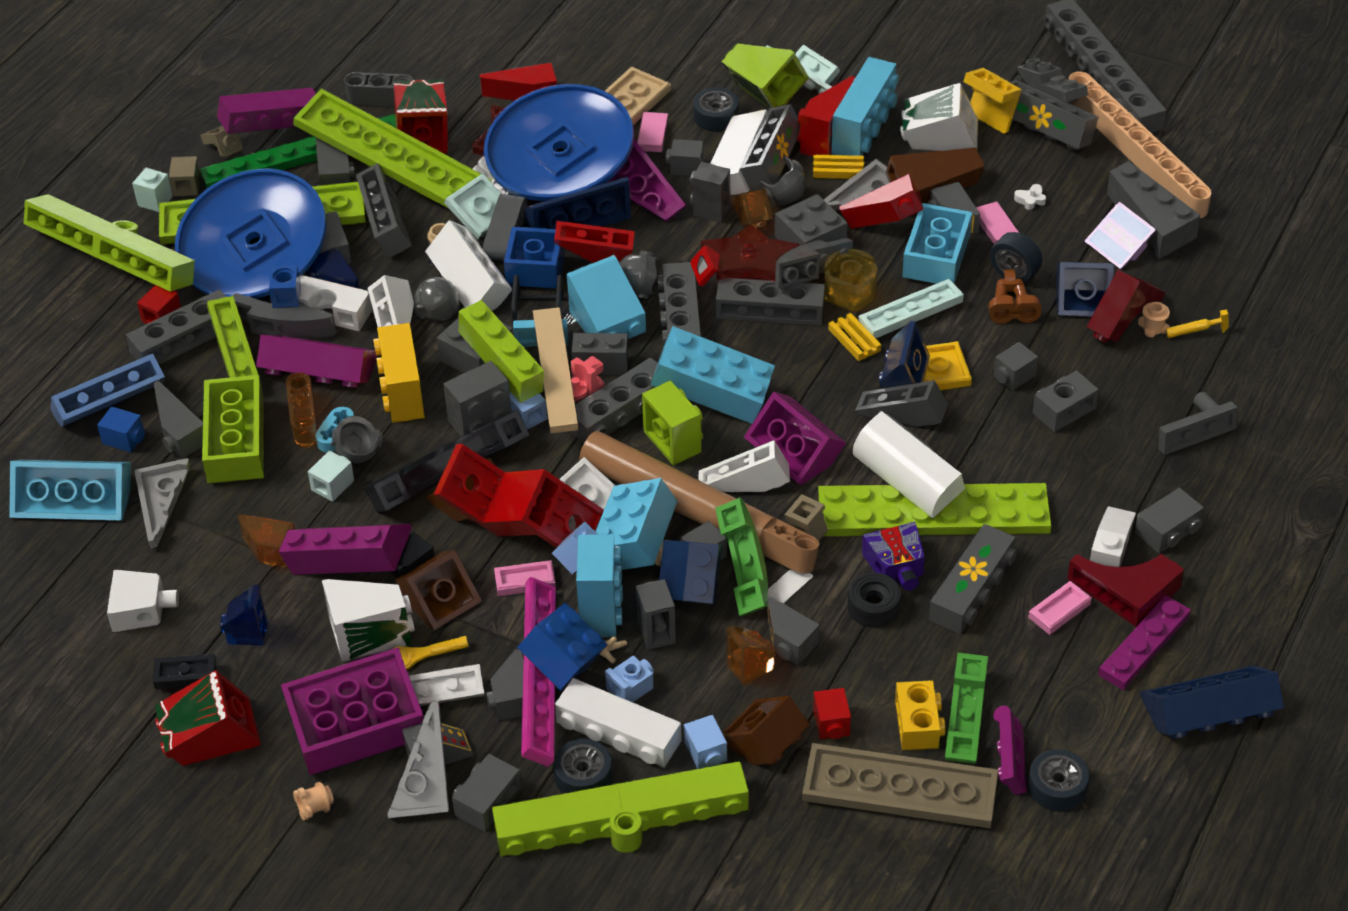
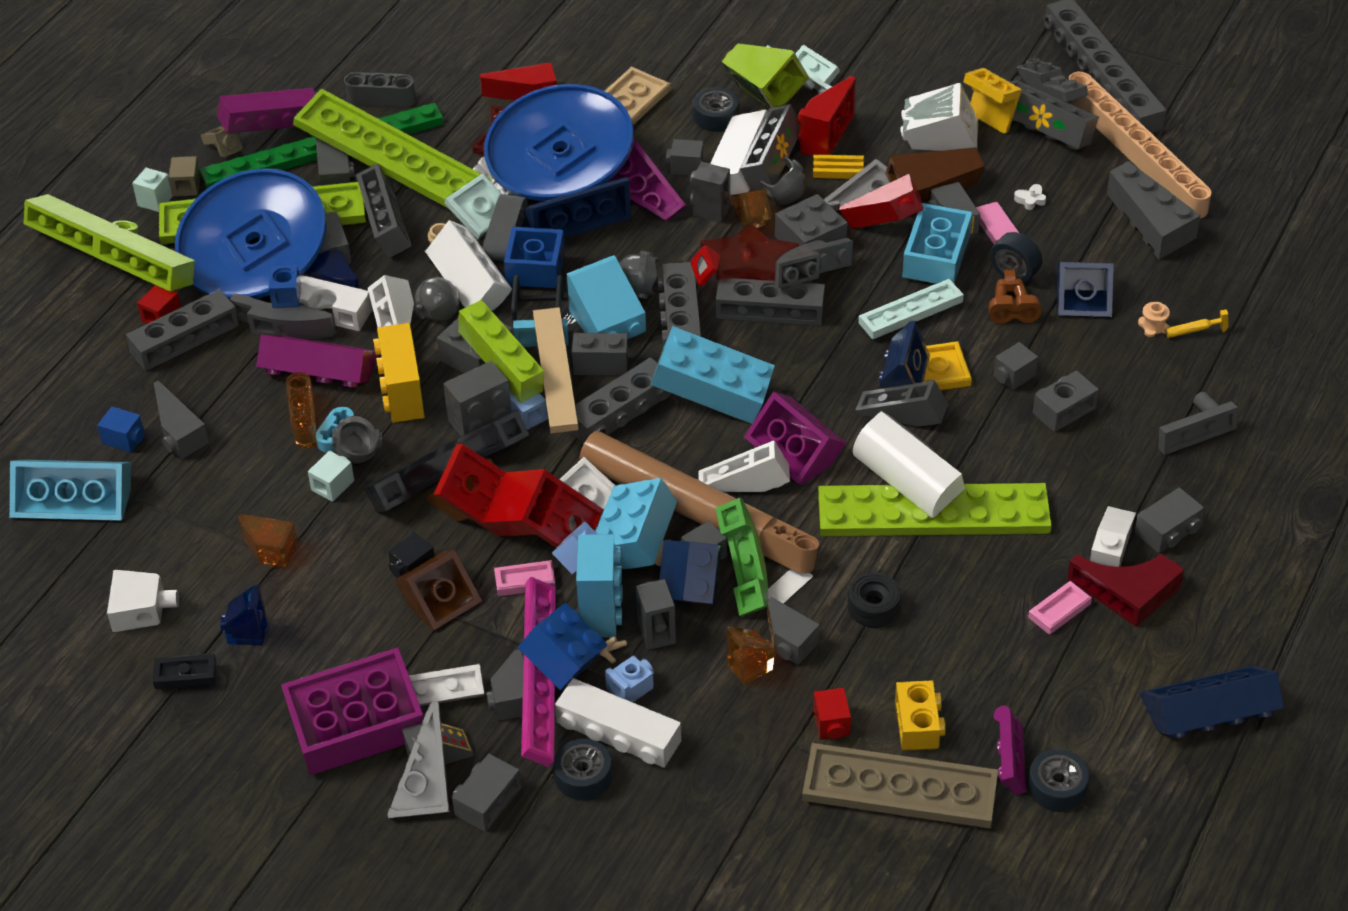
(106, 390): medium blue brick -> none
(158, 493): light grey wing -> none
(206, 721): red slope -> none
(231, 337): lime plate -> none
(233, 429): lime brick -> none
(313, 800): light nougat brick -> none
(344, 549): magenta slope -> none
(367, 617): white slope -> none
(412, 655): yellow piece -> none
(422, 111): red slope -> none
(585, 377): coral hips -> none
(594, 242): red slope -> none
(621, 810): lime hinge -> none
(653, 131): bright pink tile -> none
(672, 422): lime brick -> none
(705, 742): light blue brick -> none
(766, 730): reddish brown slope -> none
(807, 516): dark tan brick -> none
(850, 279): clear yellow brick -> none
(858, 334): yellow tile -> none
(864, 108): medium azure brick -> none
(896, 554): dark purple torso -> none
(966, 708): bright green slope -> none
(972, 579): dark grey brick -> none
(1120, 305): dark red arch -> none
(1121, 236): piece -> none
(1144, 642): magenta plate -> none

